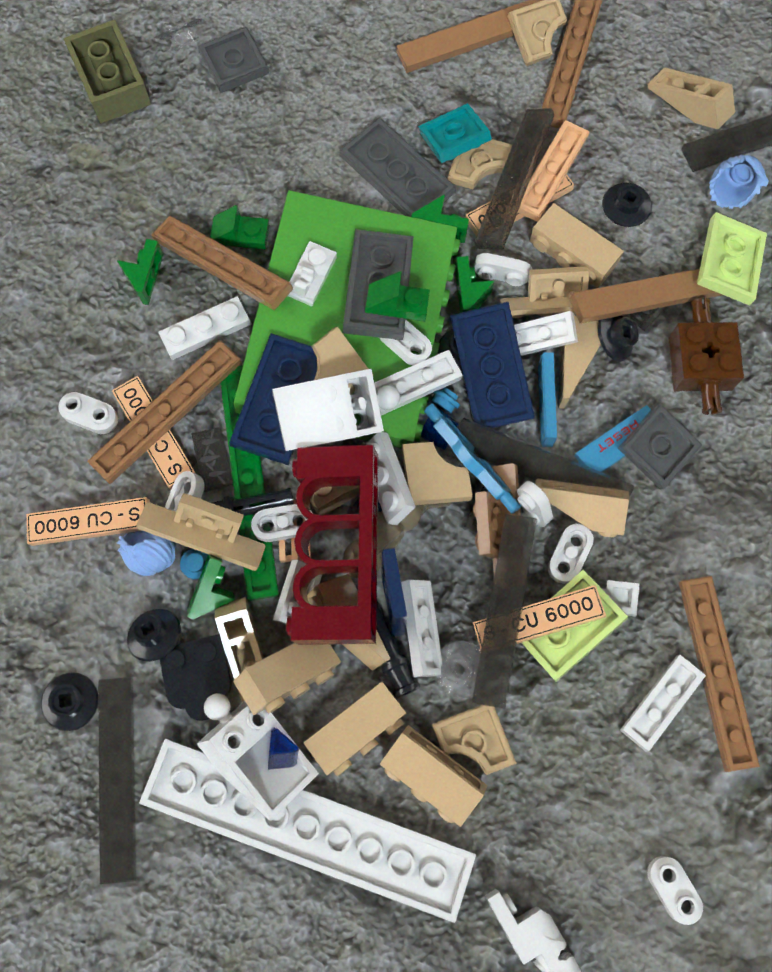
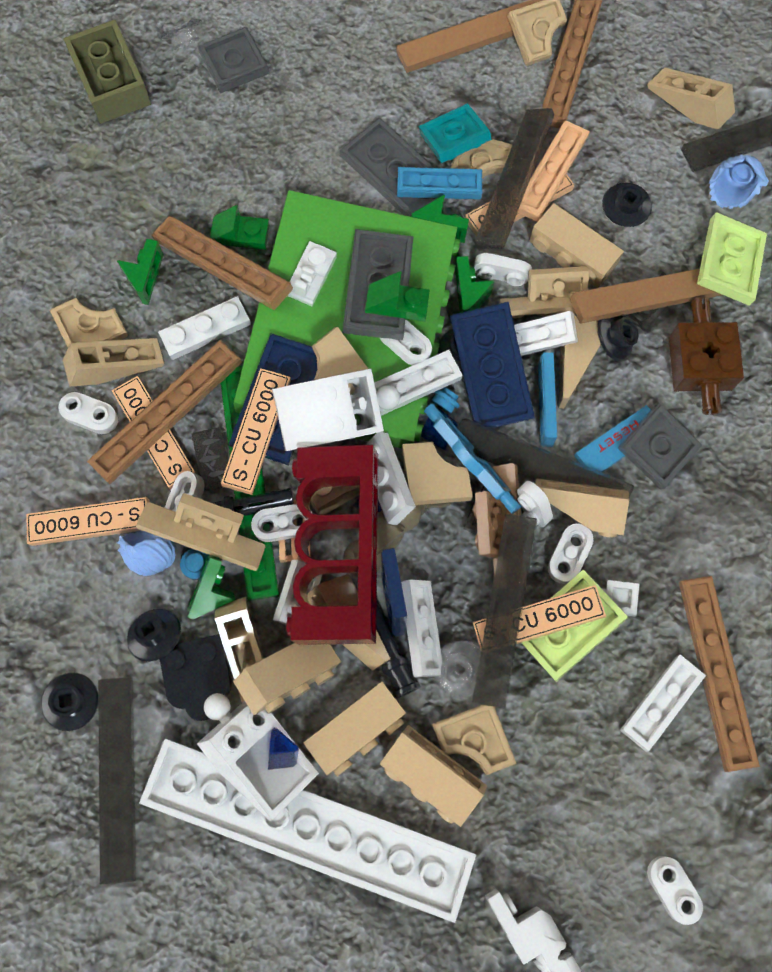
(87, 325): none -> tan tile
(110, 360): none -> tan slope
(254, 434): none -> light nougat tile
(436, 182): none -> dark azure tile

